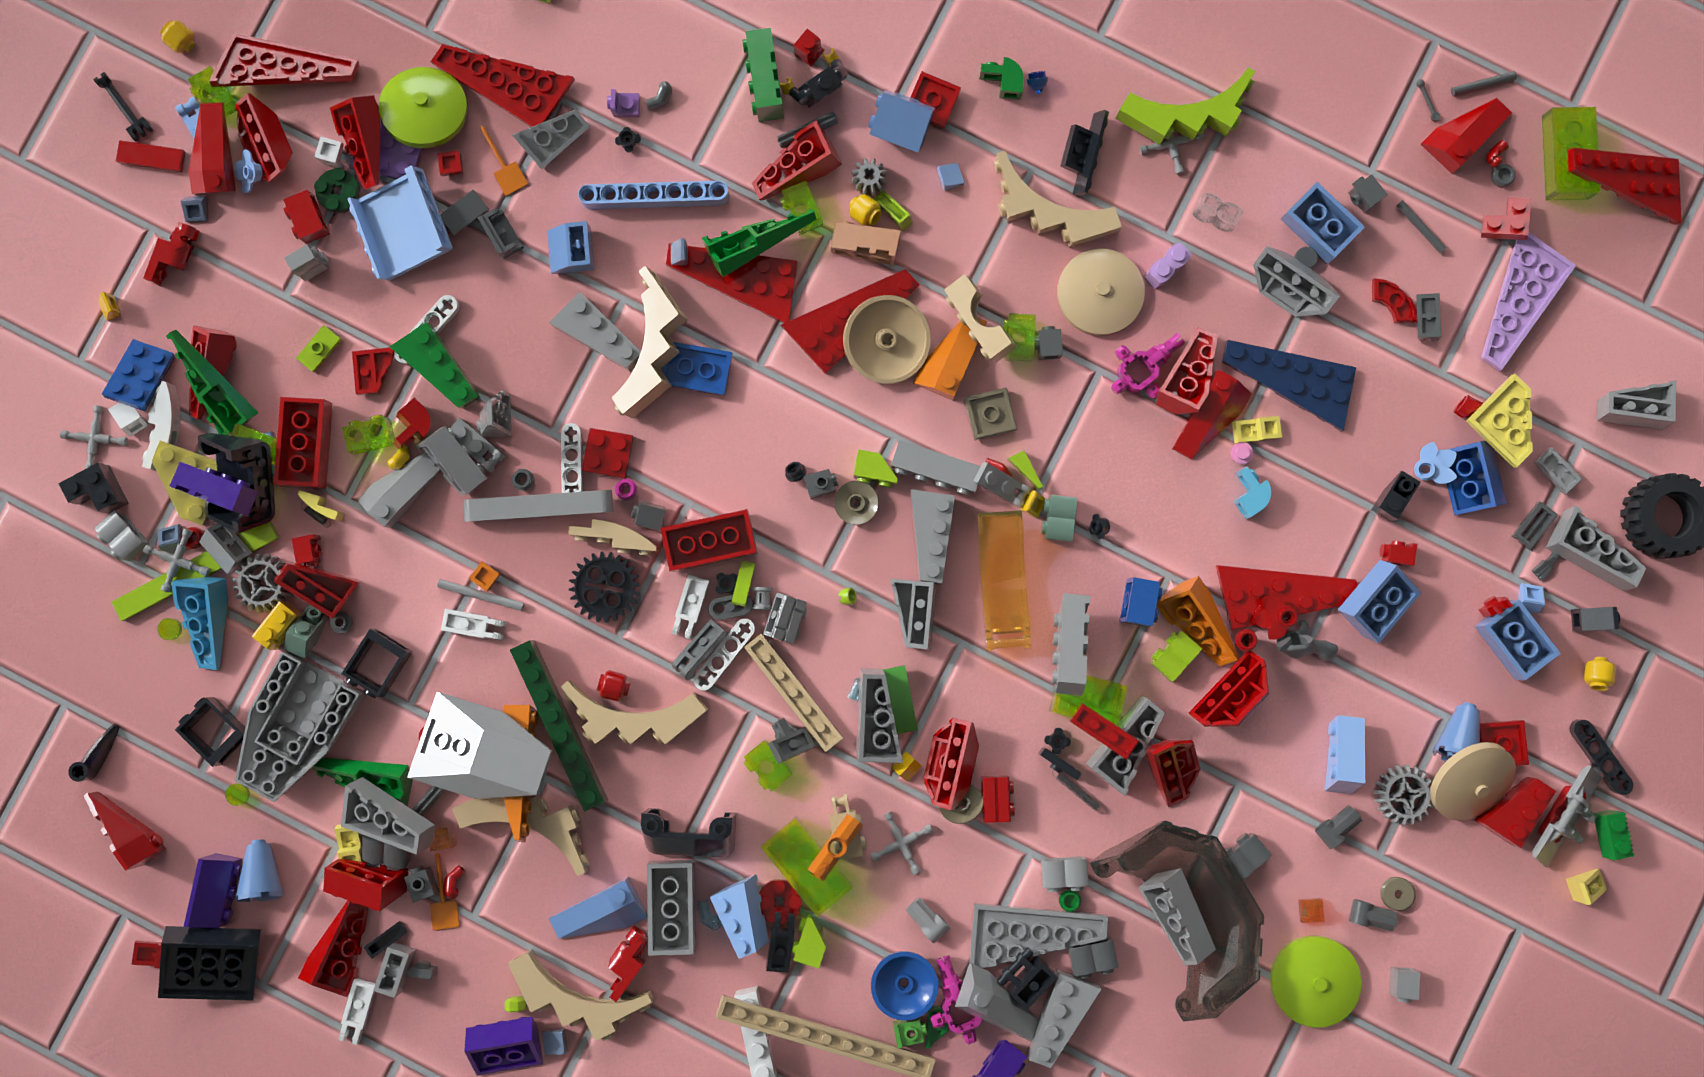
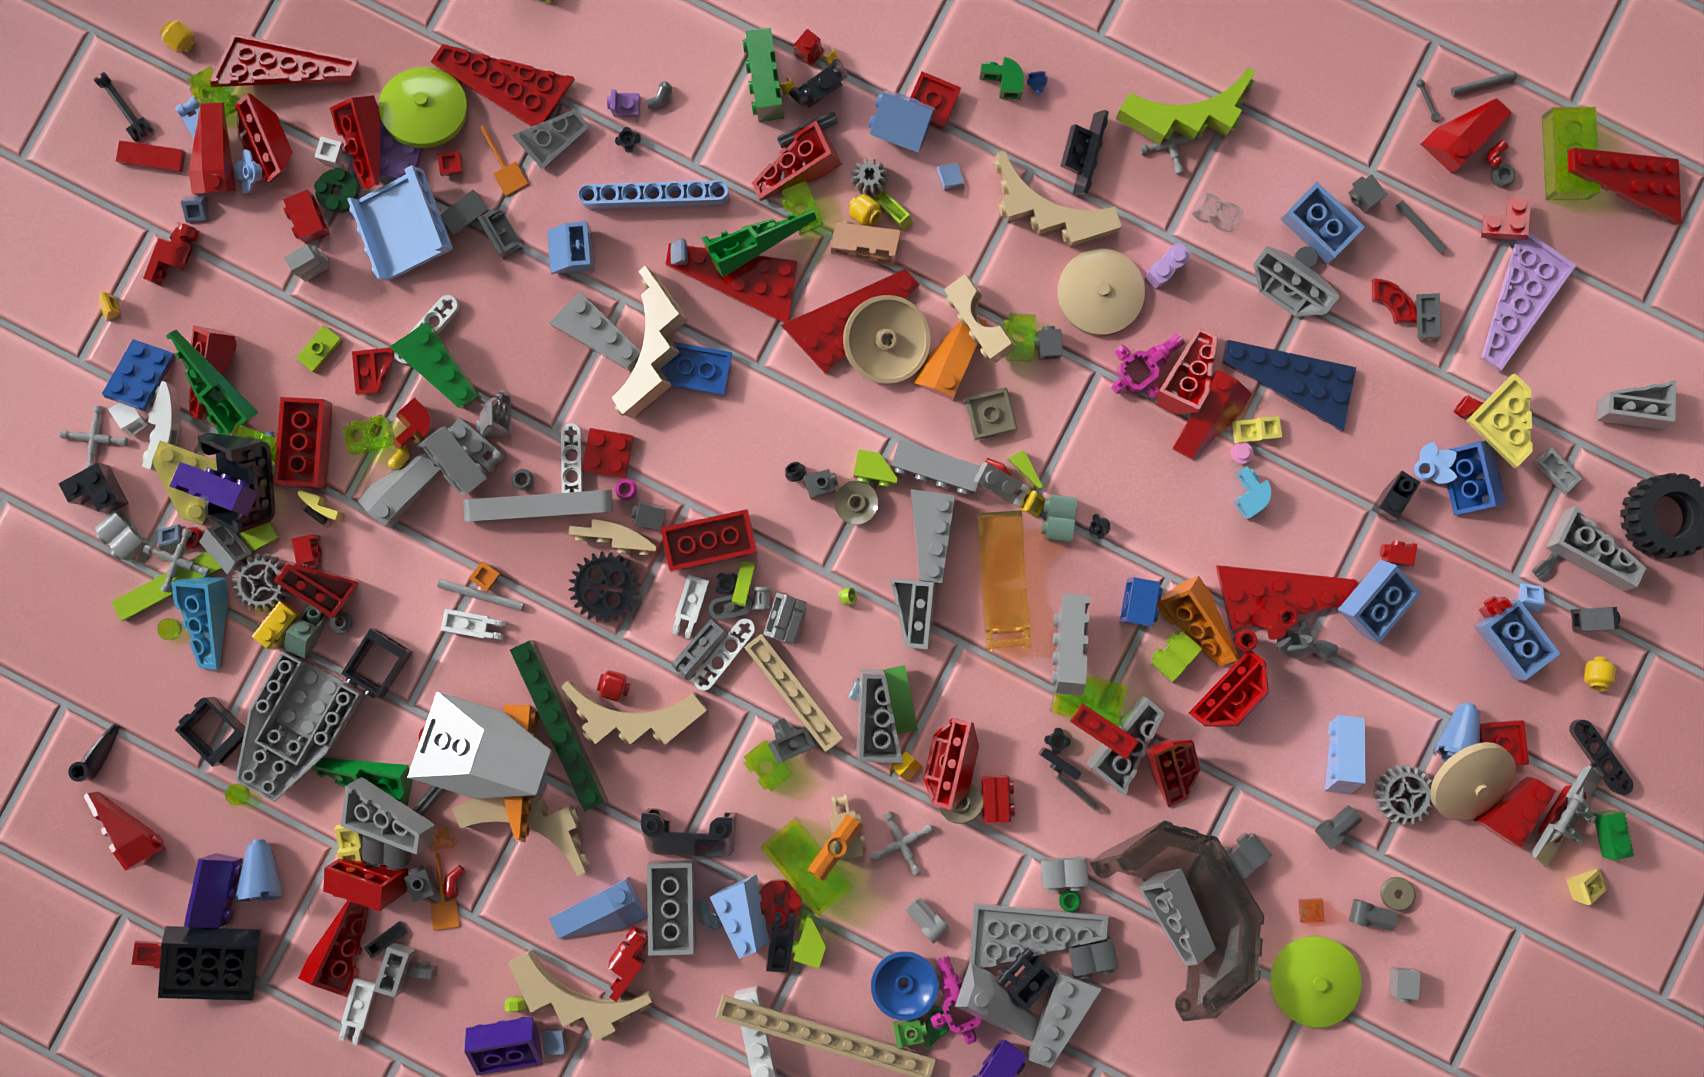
(1523, 539): dark grey tile -> none

